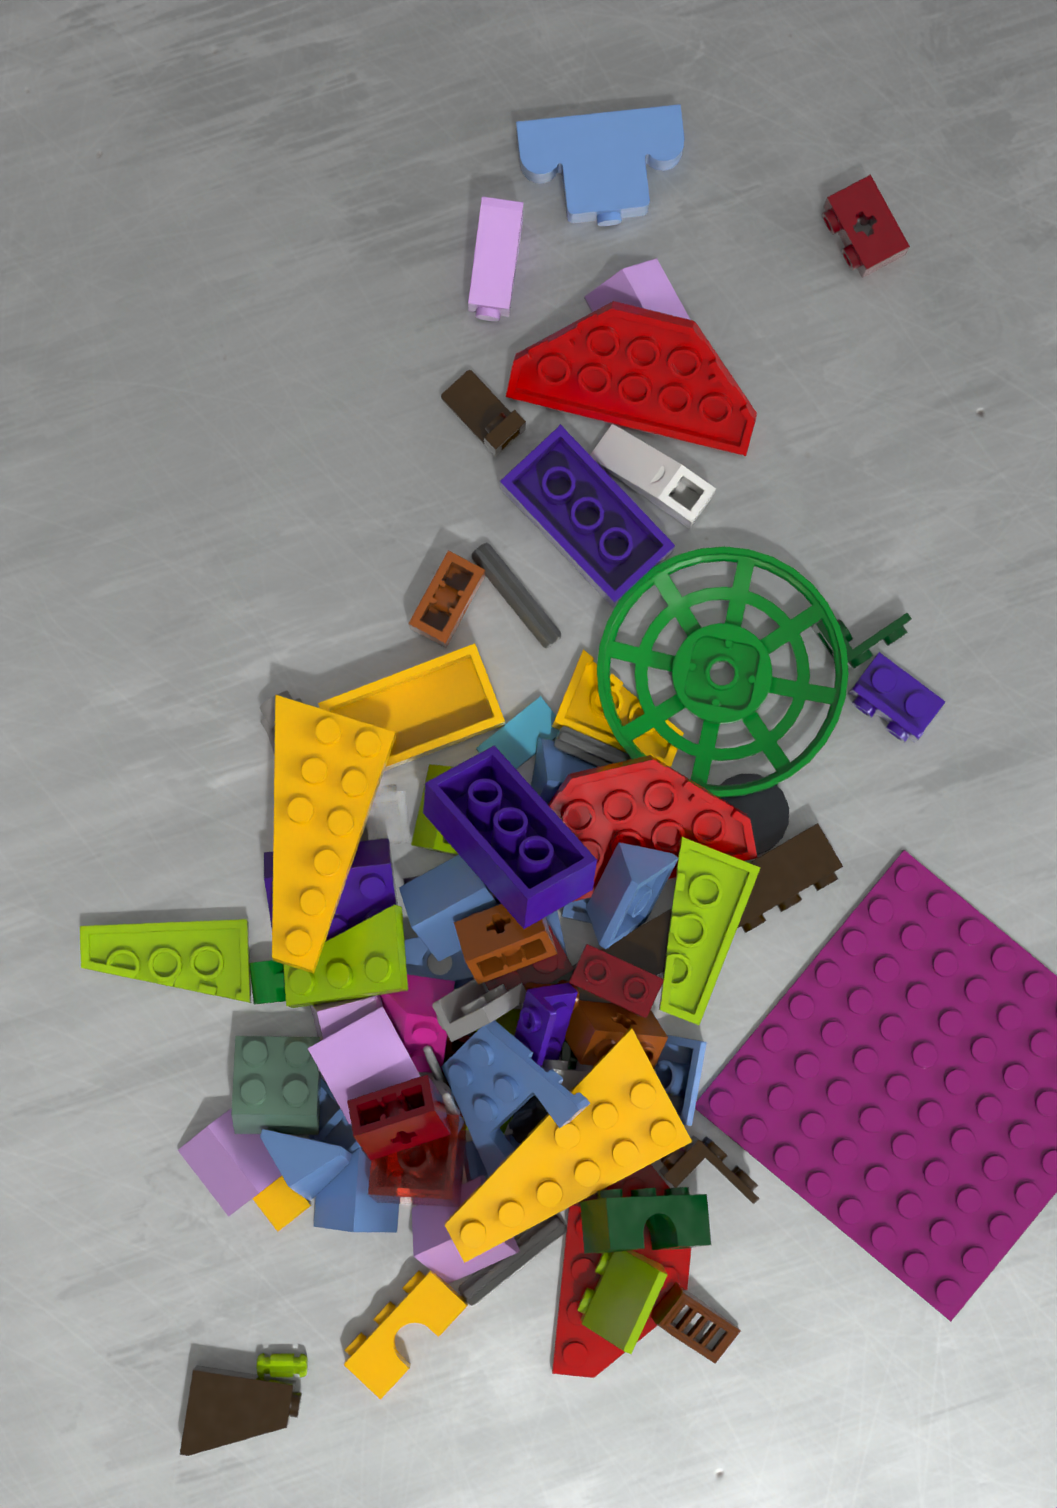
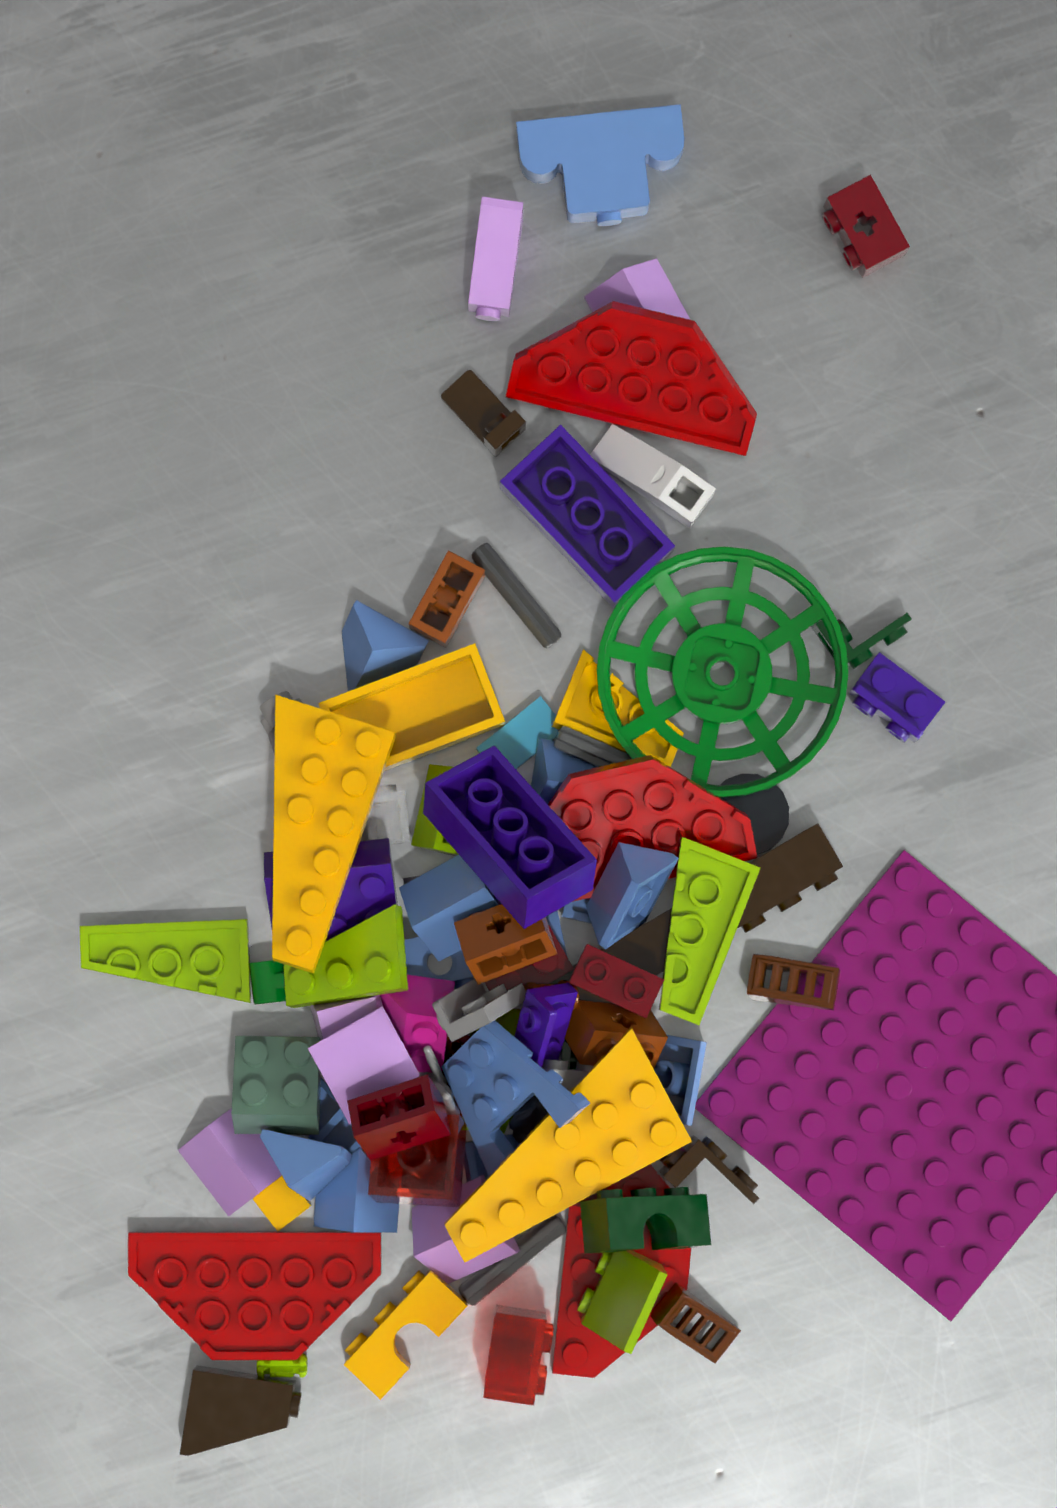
(254, 1289): none -> red plate
(377, 646): none -> medium blue slope
(515, 1355): none -> clear red brick
(778, 965): none -> reddish brown slope

